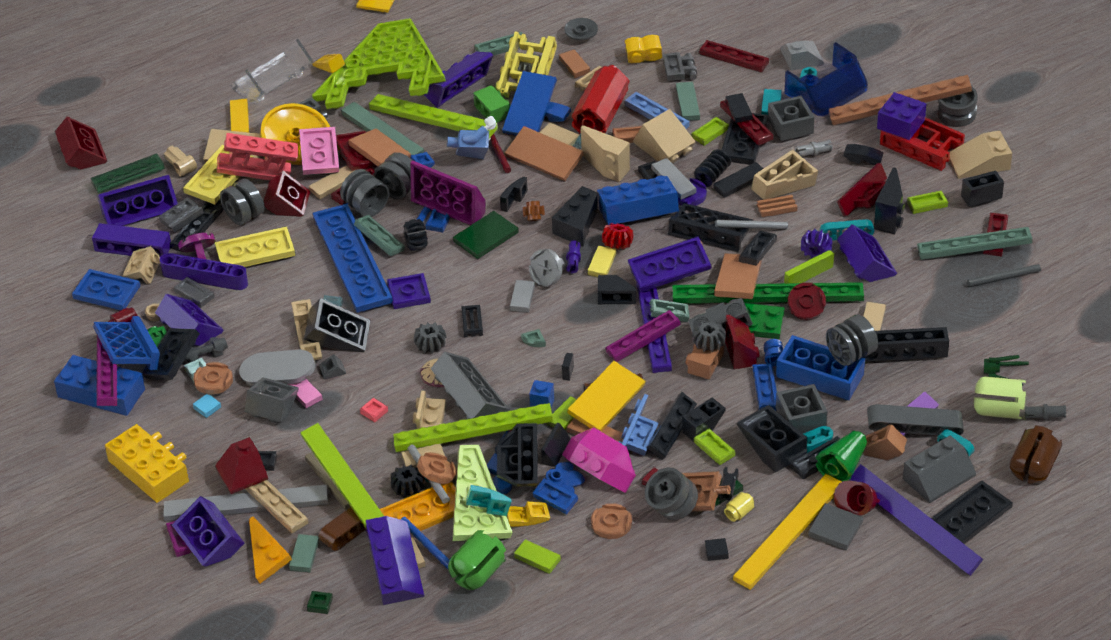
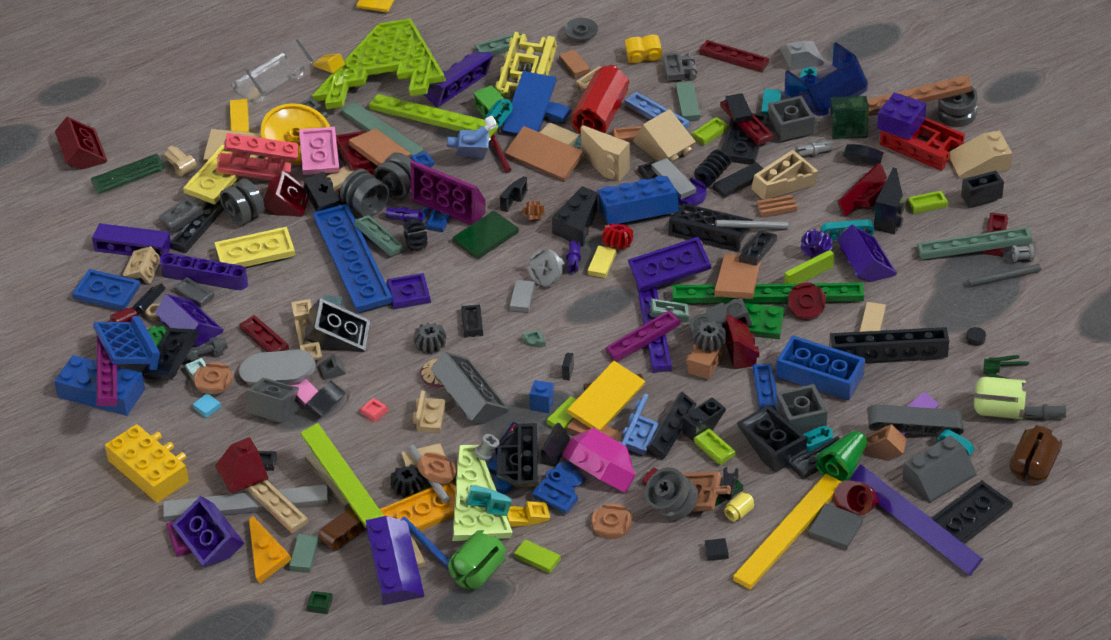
(137, 201): dark purple slope -> none
(148, 298): none -> black tile
(197, 244): magenta tile -> none
(263, 335): none -> dark red tile
(321, 192): none -> black brick
(325, 399): none -> black slope
(403, 214): none -> dark purple pin
(472, 427): lime plate -> none
(487, 446): none -> light grey bush
(497, 111): none -> teal beam
(615, 290): black slope -> none
(772, 351): blue wheel -> none
(849, 117): none -> clear green slope
(851, 340): dark grey wheel -> none
(976, 336): none -> black tile
(1021, 253): none -> light grey bush

